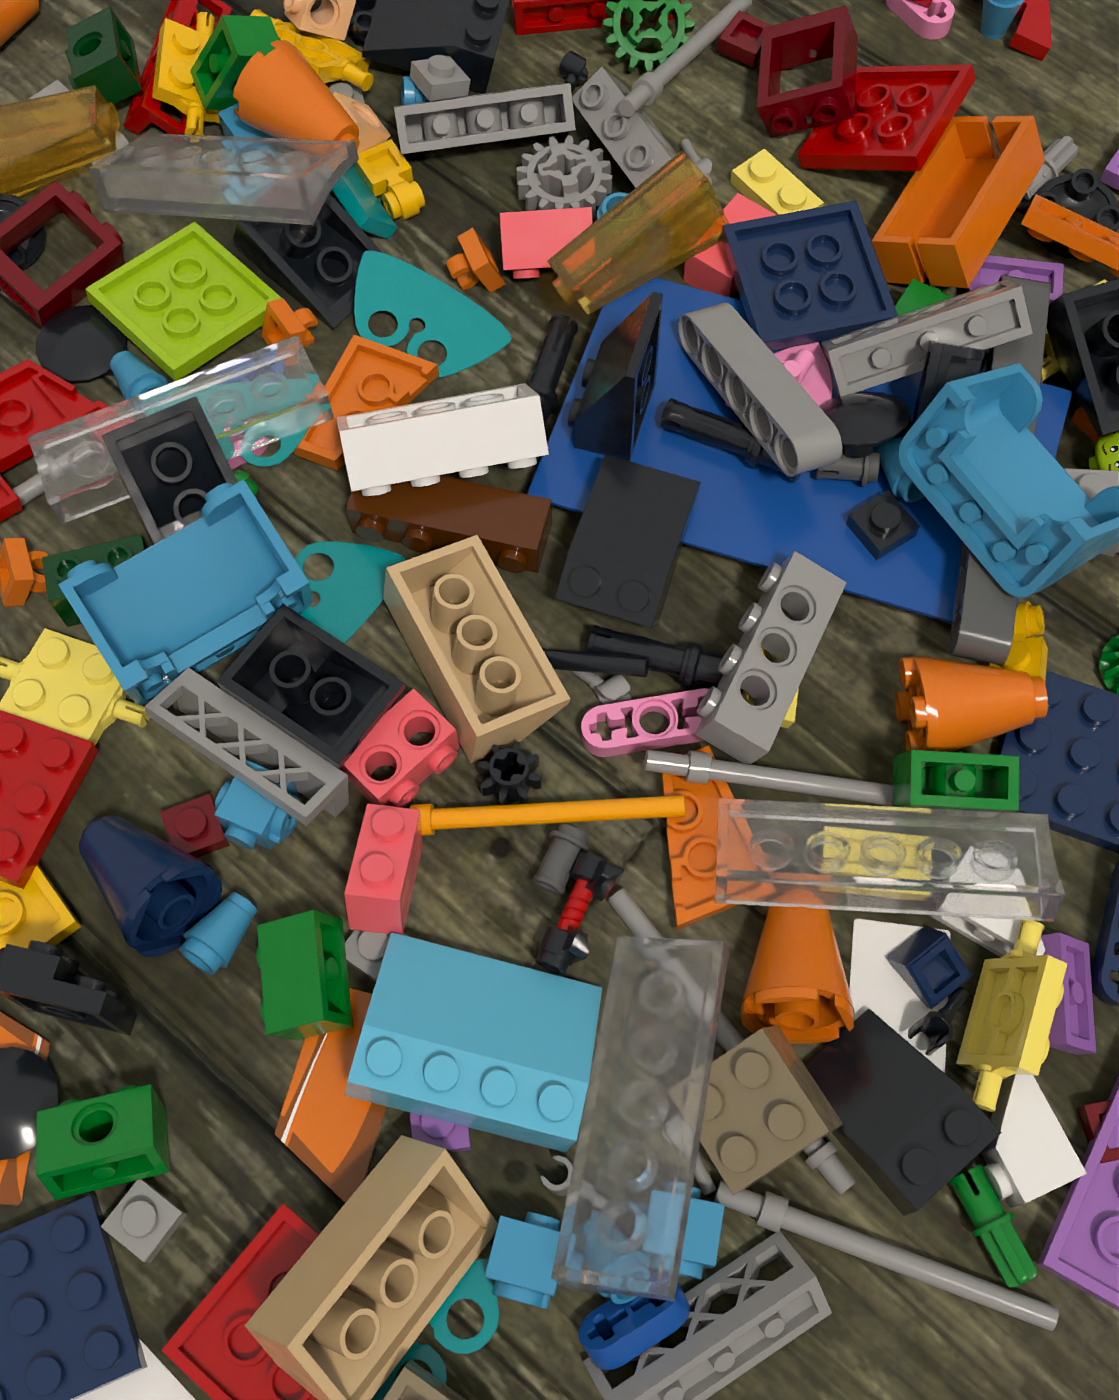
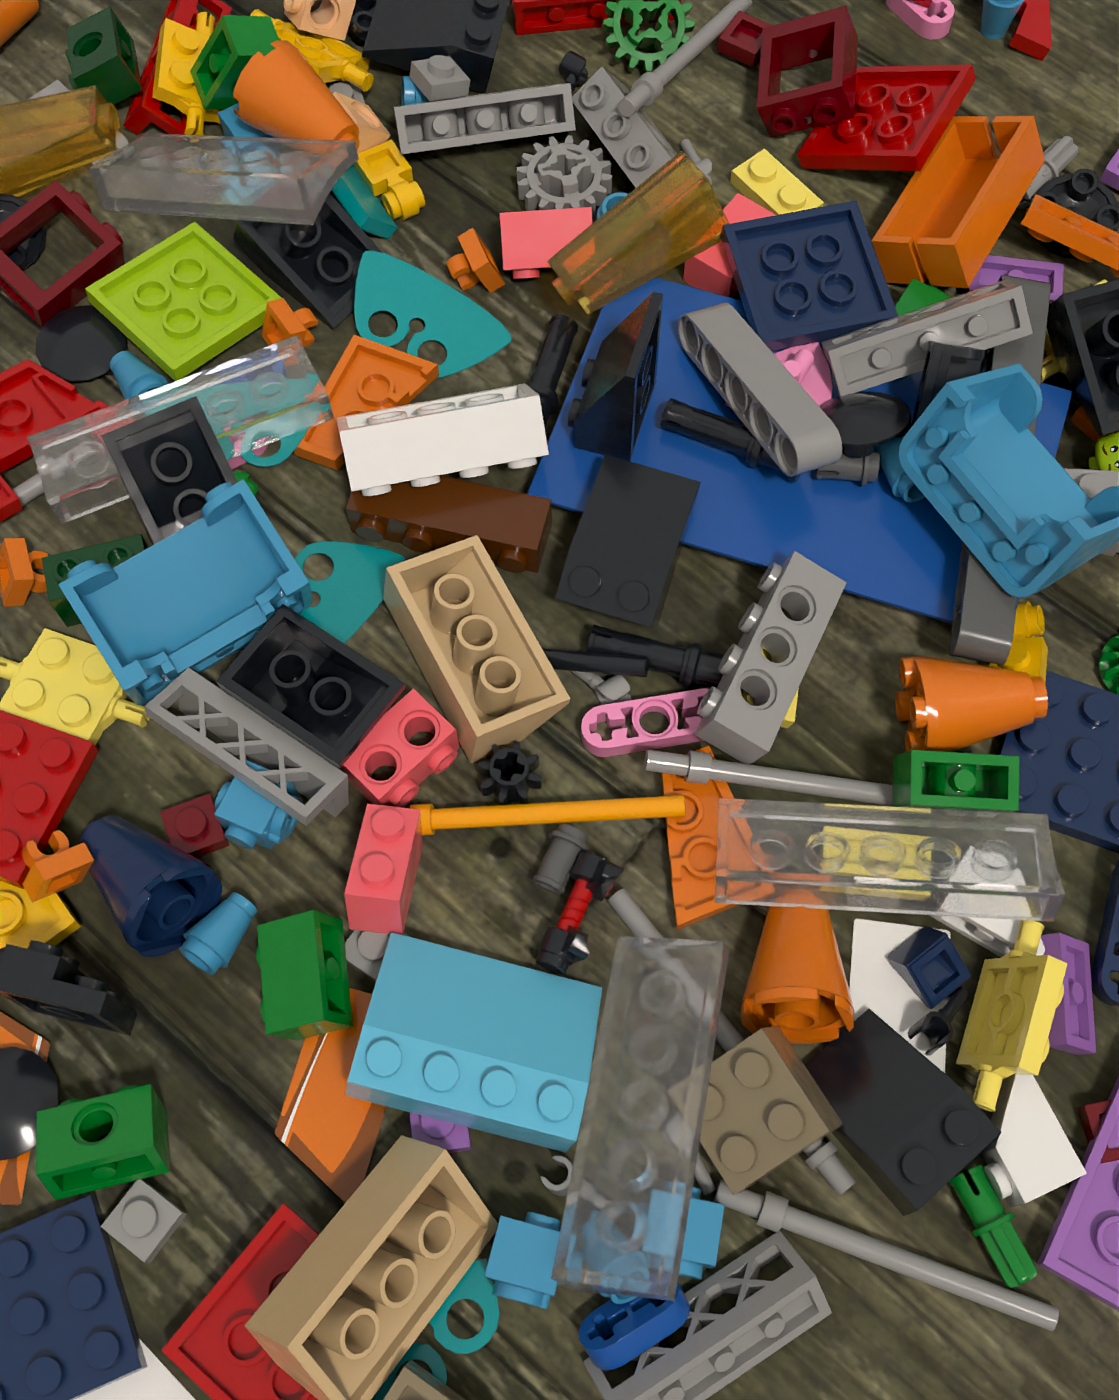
(56, 871): none -> orange tile
(882, 525): black plate -> none

